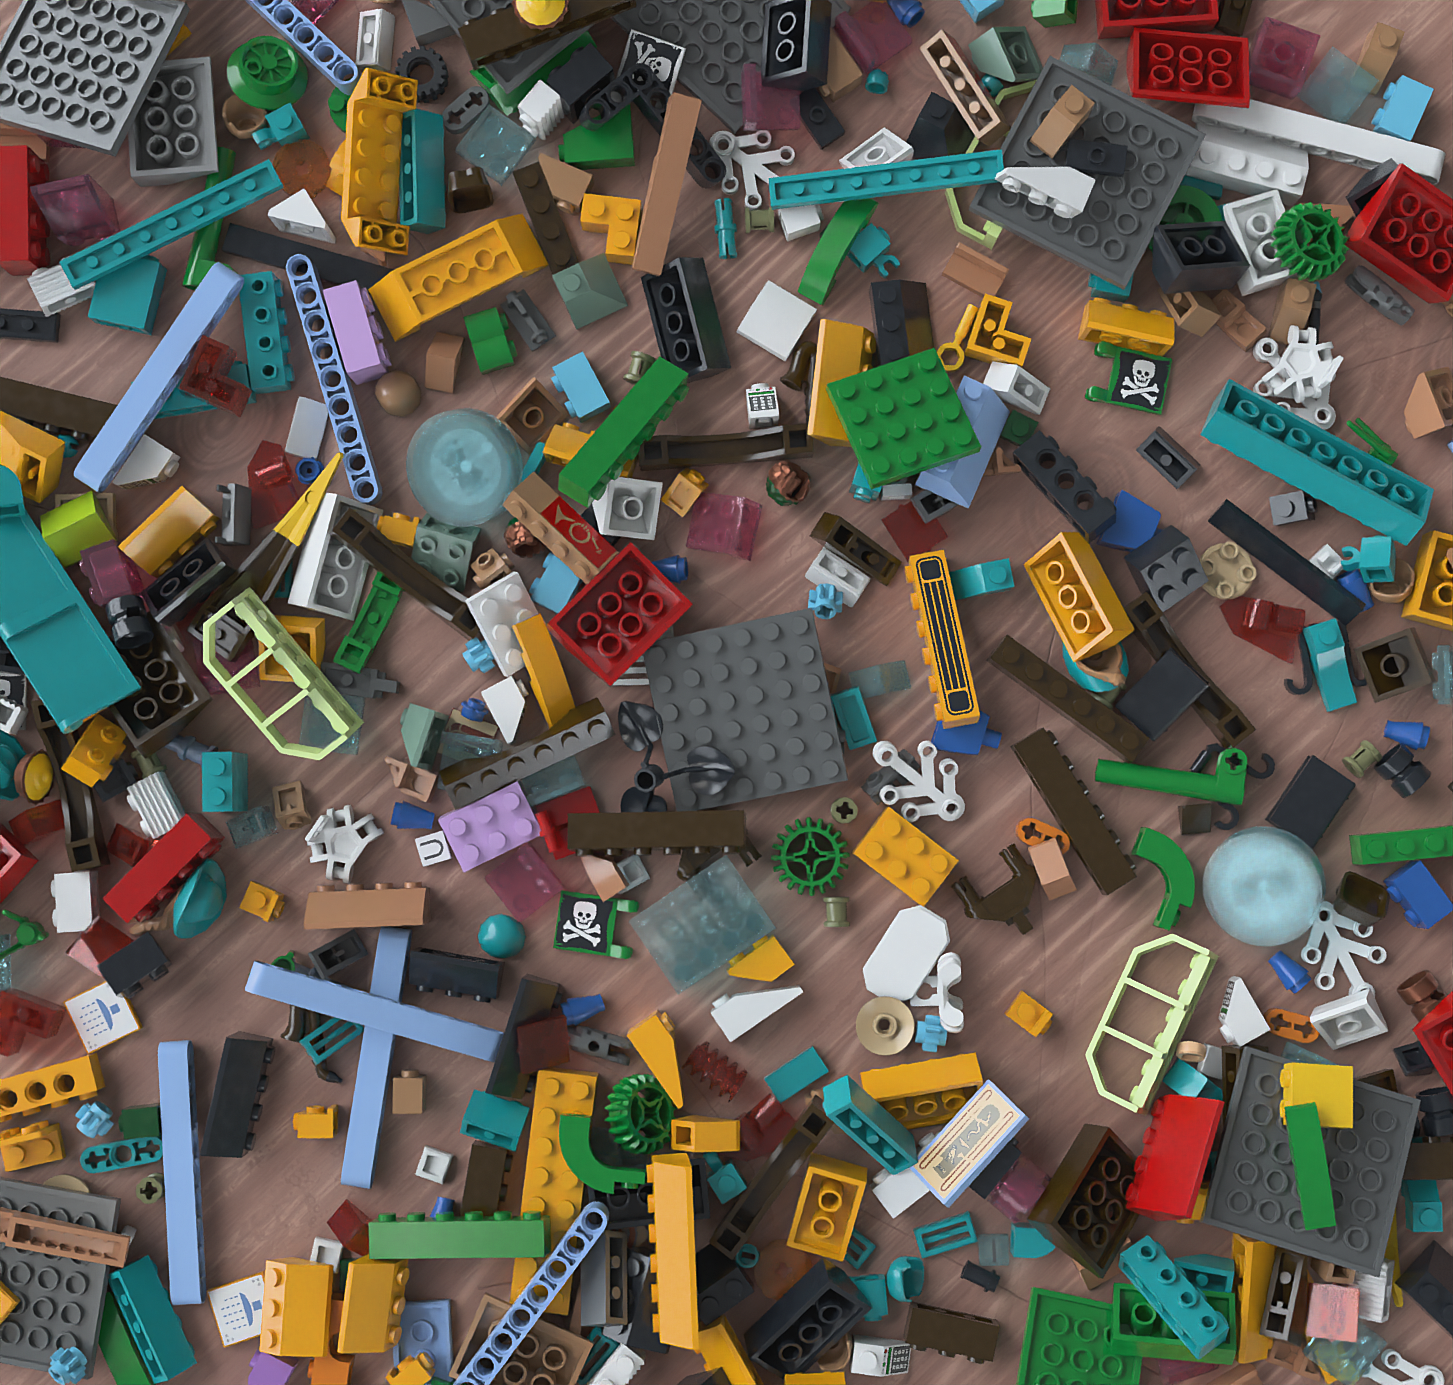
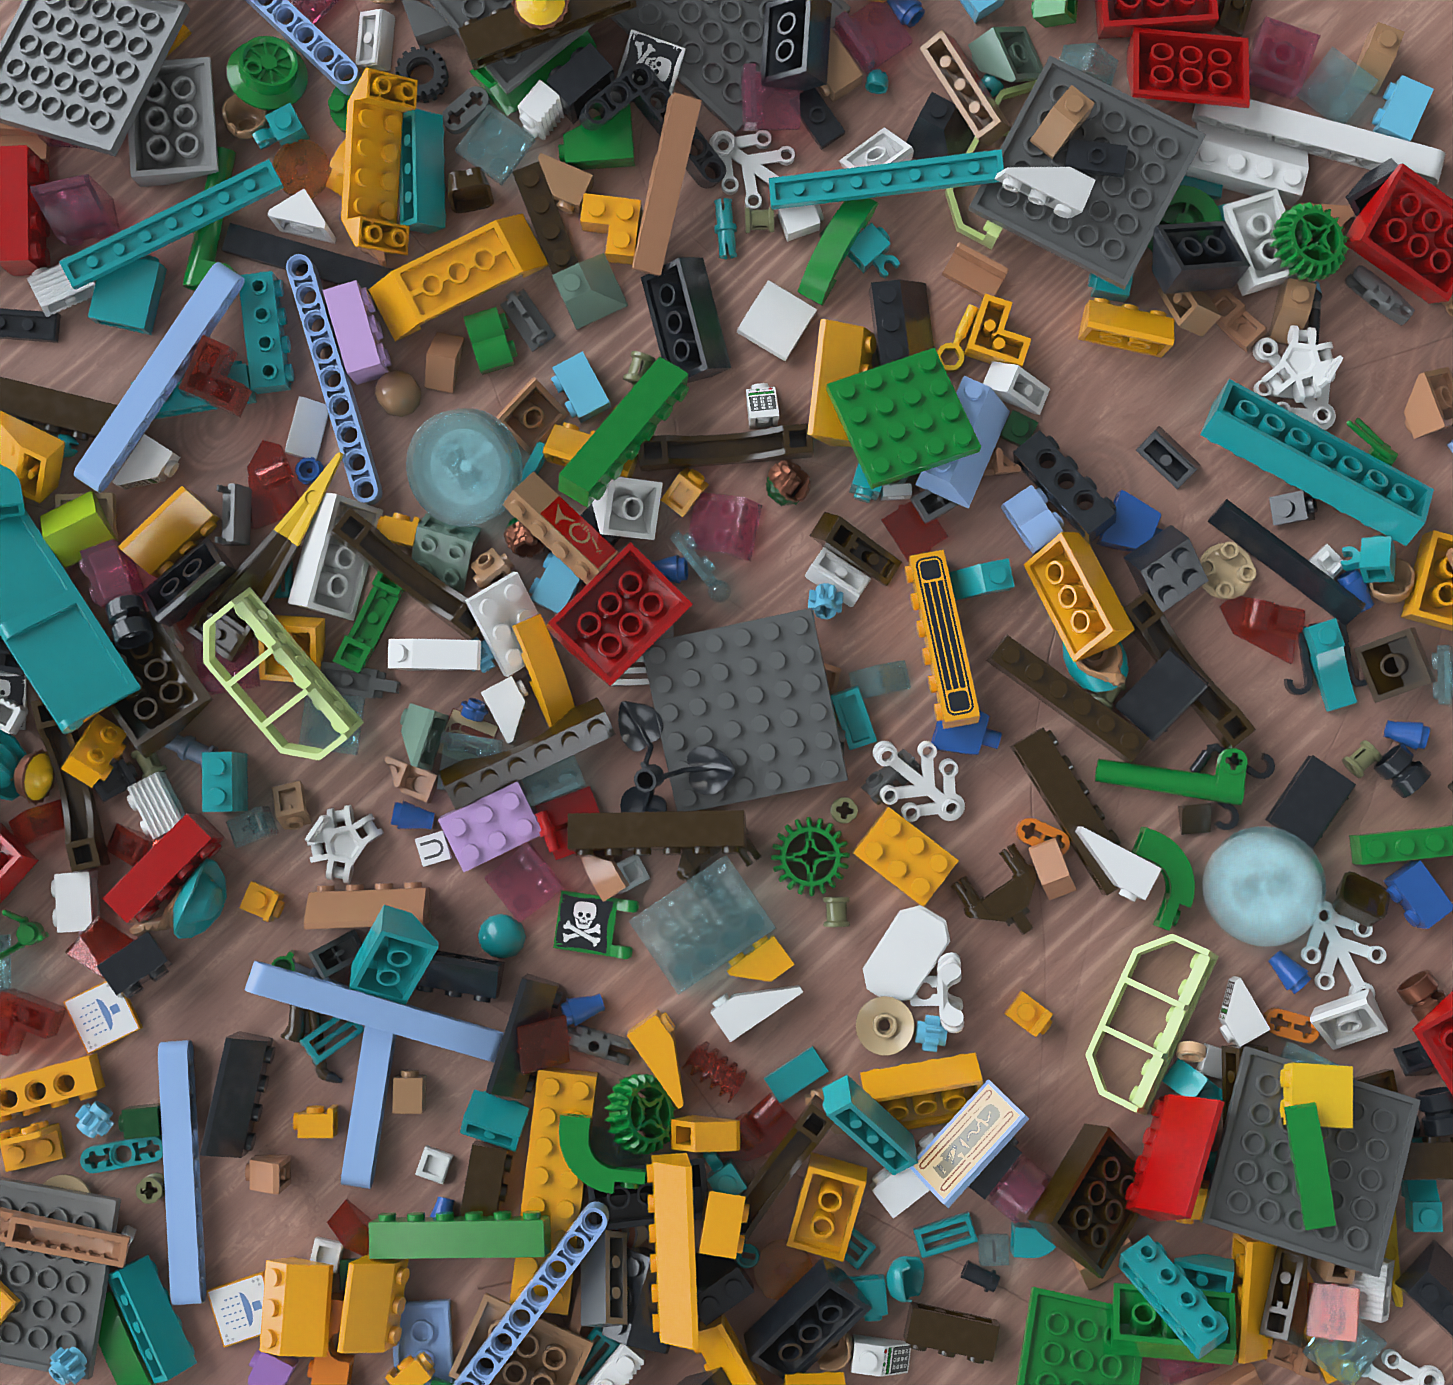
(269, 1173): none -> nougat slope
(393, 956): none -> teal slope
(434, 654): none -> white slope
(717, 589): none -> clear light blue plate
(722, 1224): none -> light orange brick
(802, 370): dark brown piece -> none
(1032, 518): none -> light blue brick
(1123, 868): none -> white slope
(1135, 380): flag -> none

